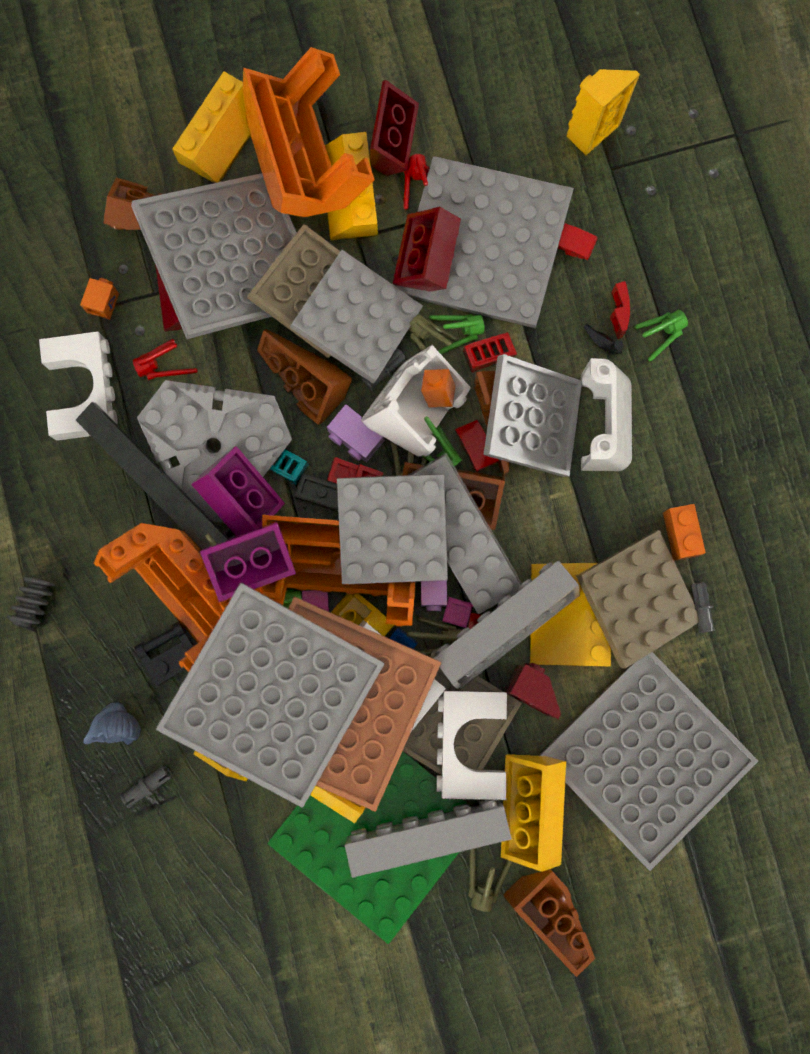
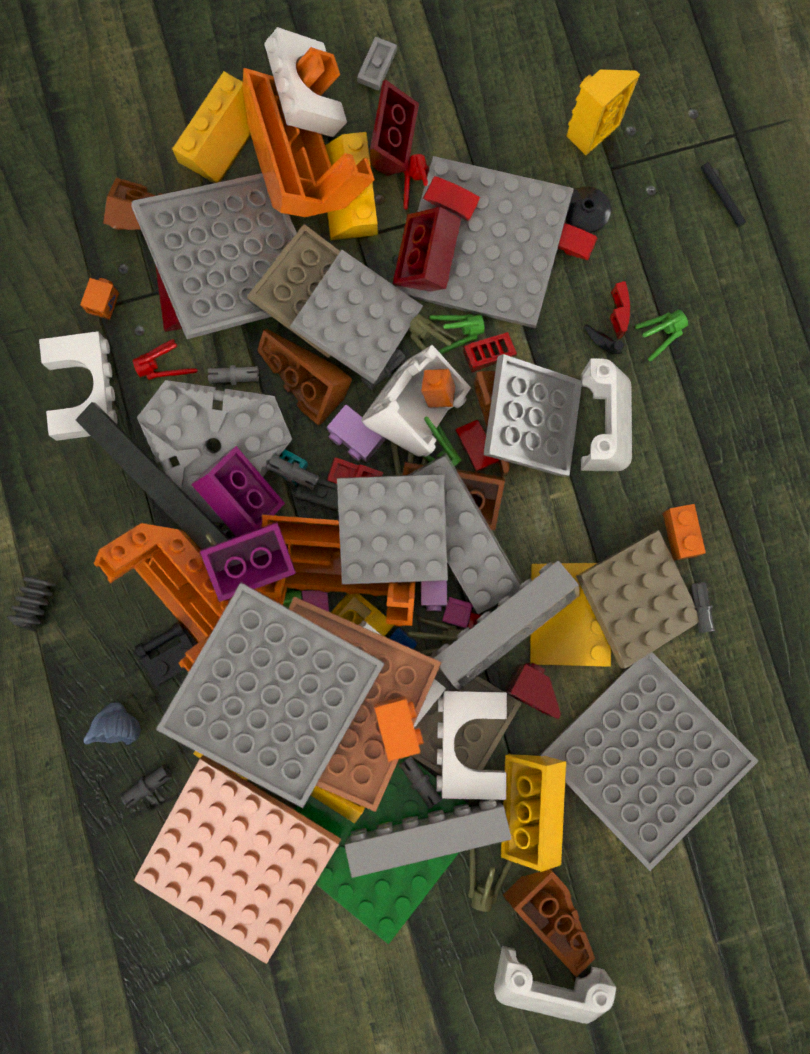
(233, 374): none -> light grey pin
(236, 859): none -> plate
(292, 472): none -> dark grey pin
(299, 104): none -> white arch
(377, 63): none -> light grey plate
(397, 728): none -> orange brick
(420, 782): none -> dark grey pin
(451, 197): none -> red slope
(584, 218): none -> black dish
(584, 1004): none -> white windscreen
(723, 194): none -> black bar

